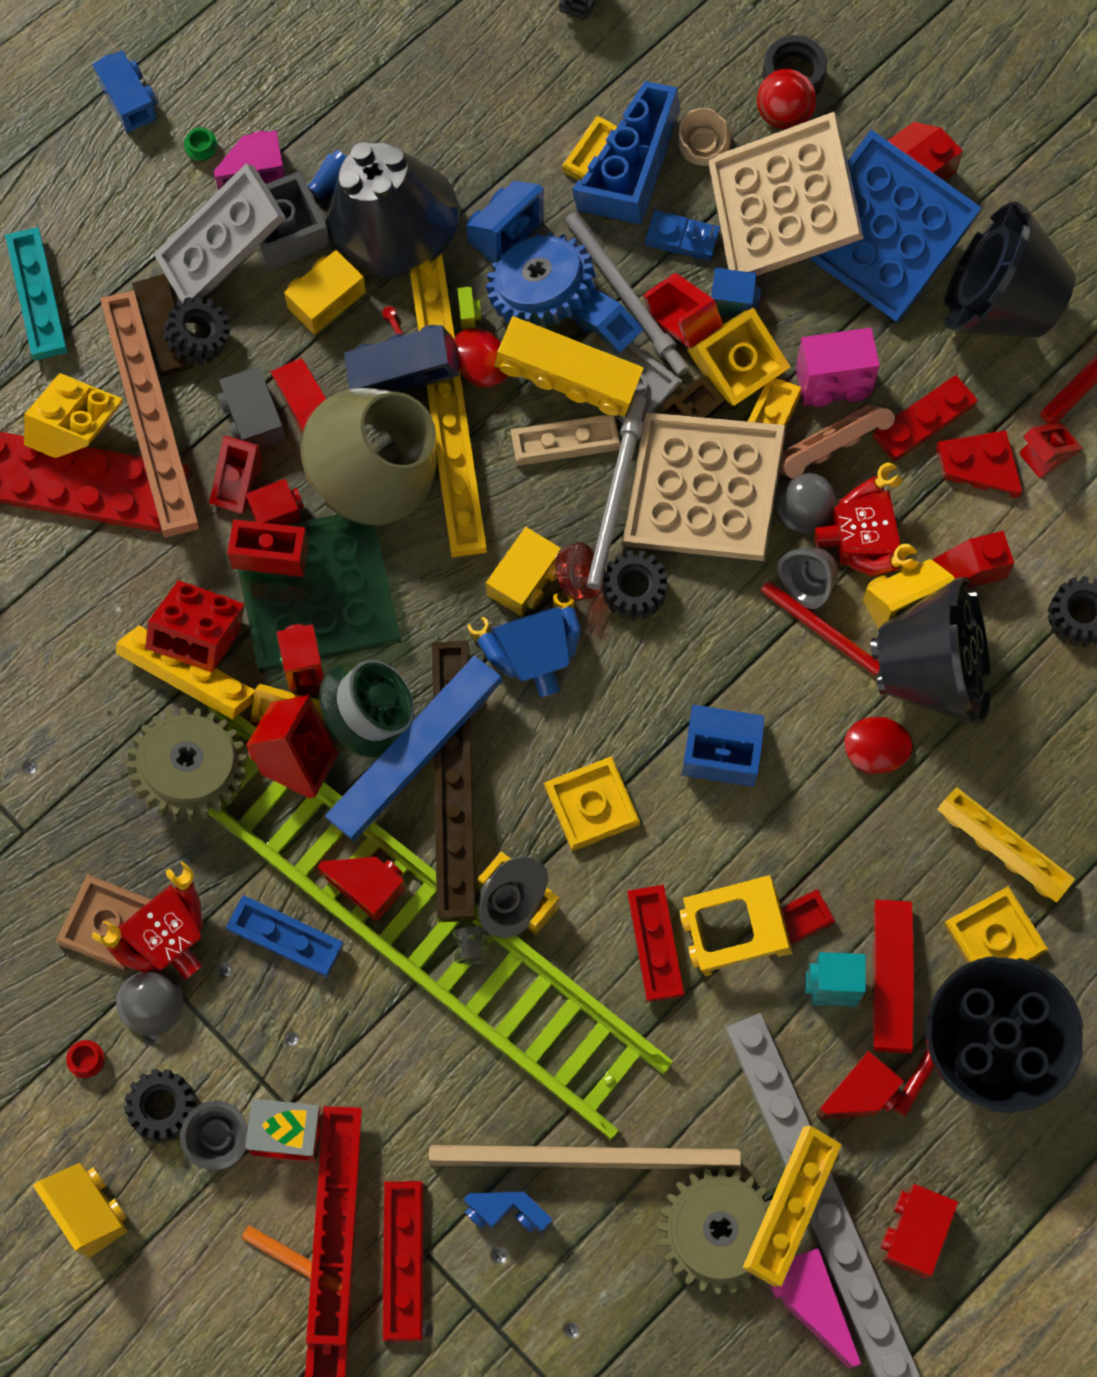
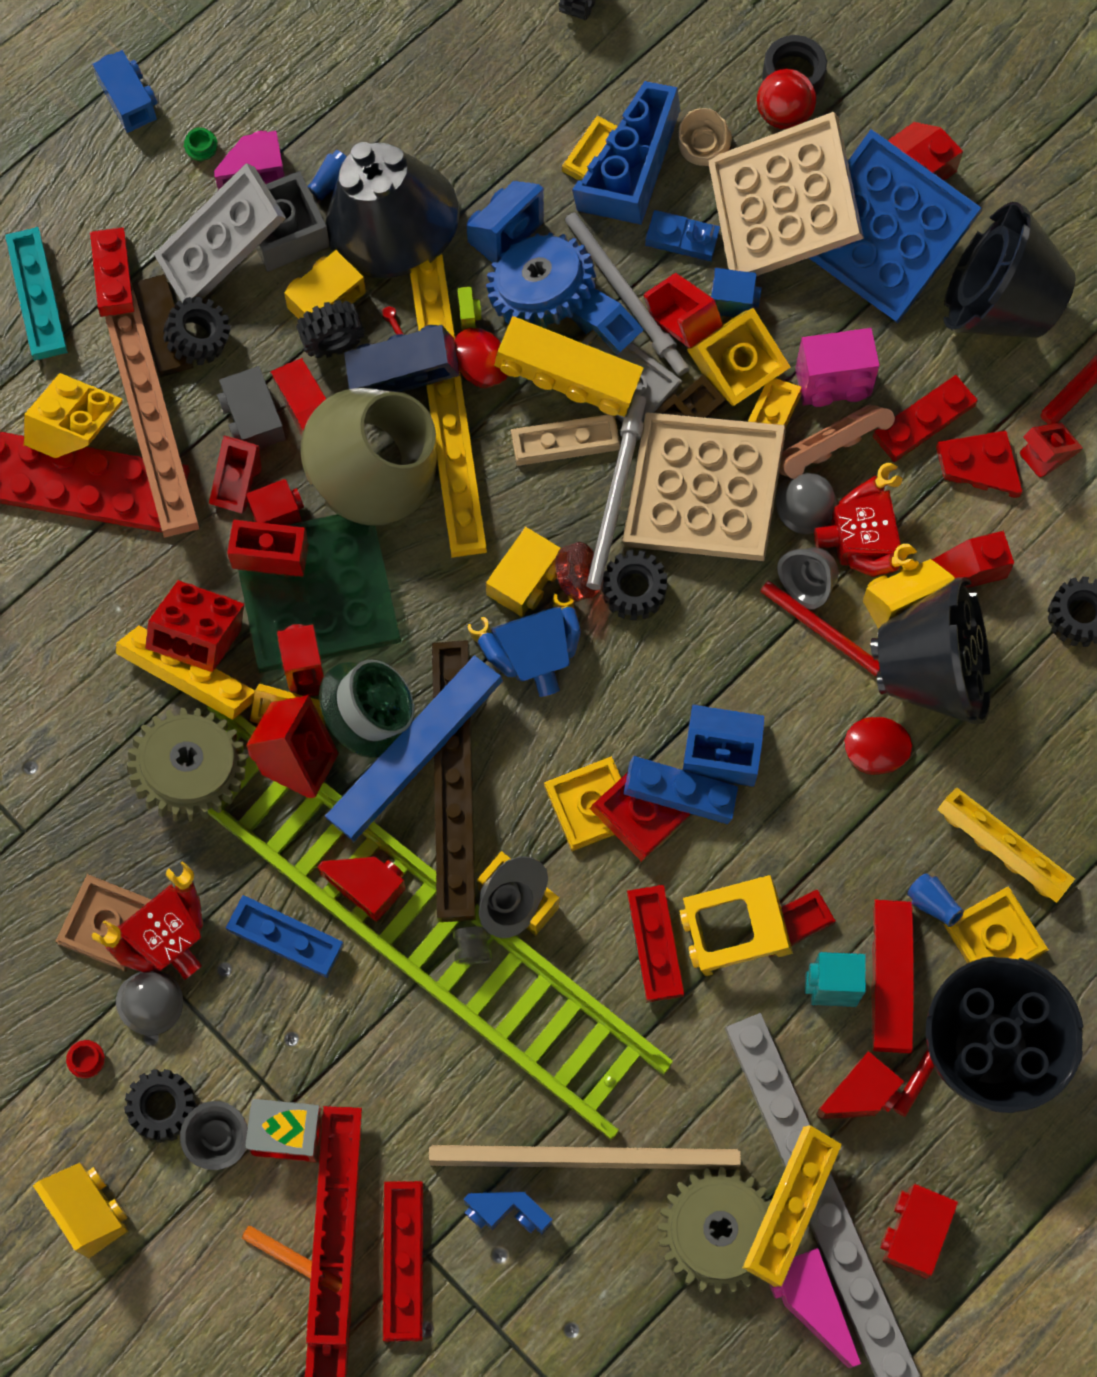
(112, 272): none -> red plate
(330, 329): none -> black tyre
(636, 821): none -> red tile
(680, 790): none -> blue plate
(933, 898): none -> blue cone

